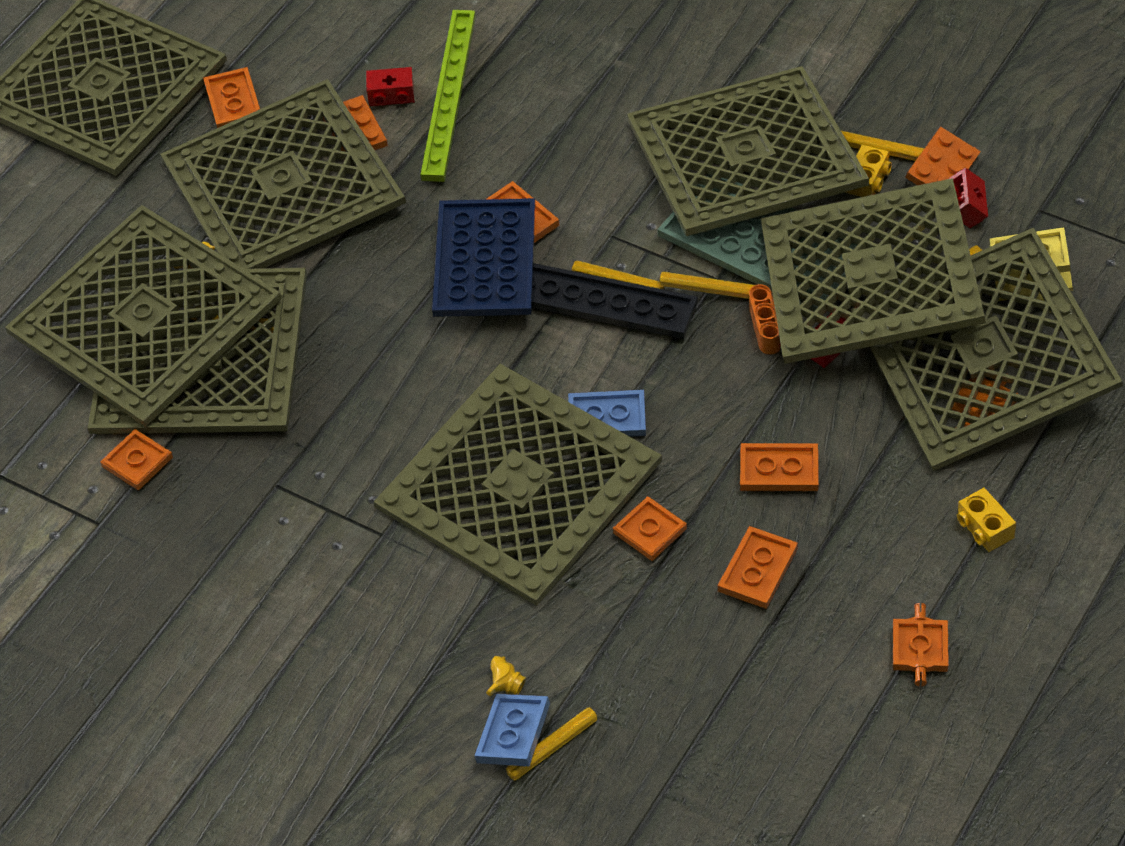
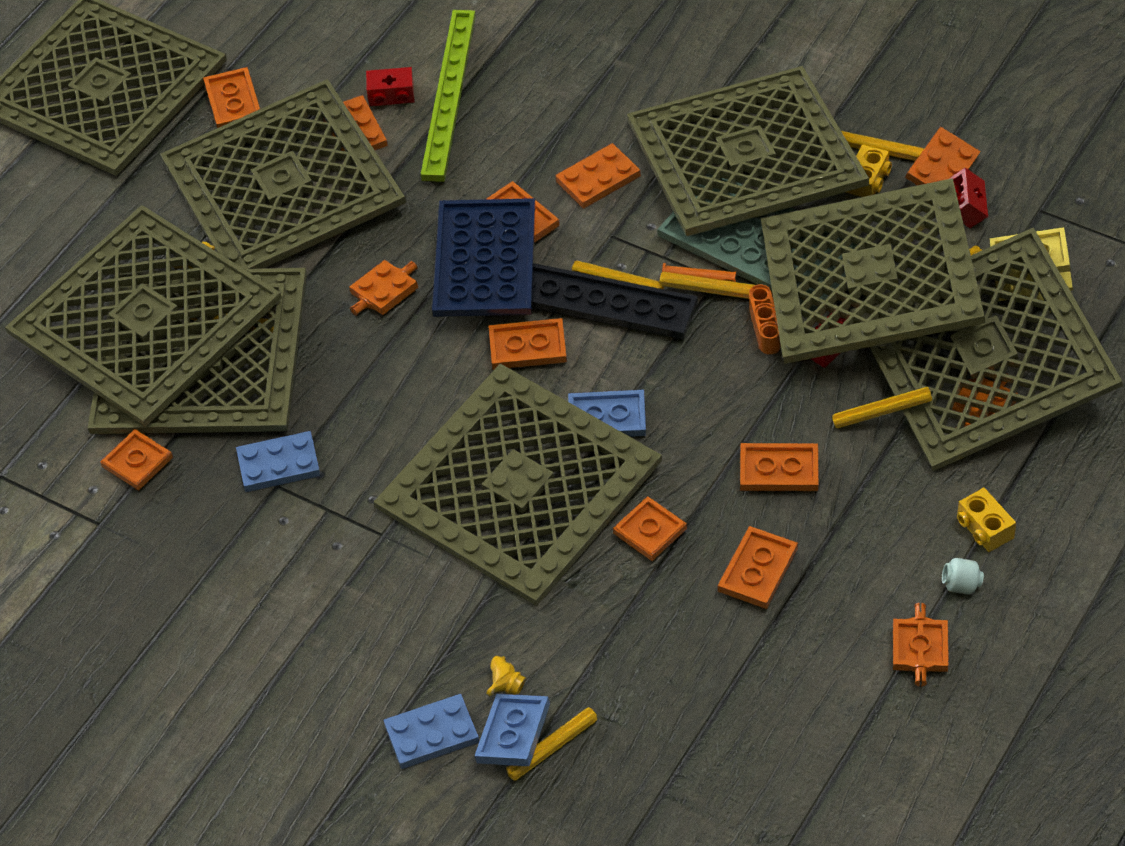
(278, 461): none -> medium blue plate
(383, 287): none -> orange plate
(431, 731): none -> medium blue plate
(527, 343): none -> orange plate
(598, 175): none -> orange plate
(706, 273): none -> orange pin
(882, 407): none -> yellow axle
(962, 576): none -> light aqua head

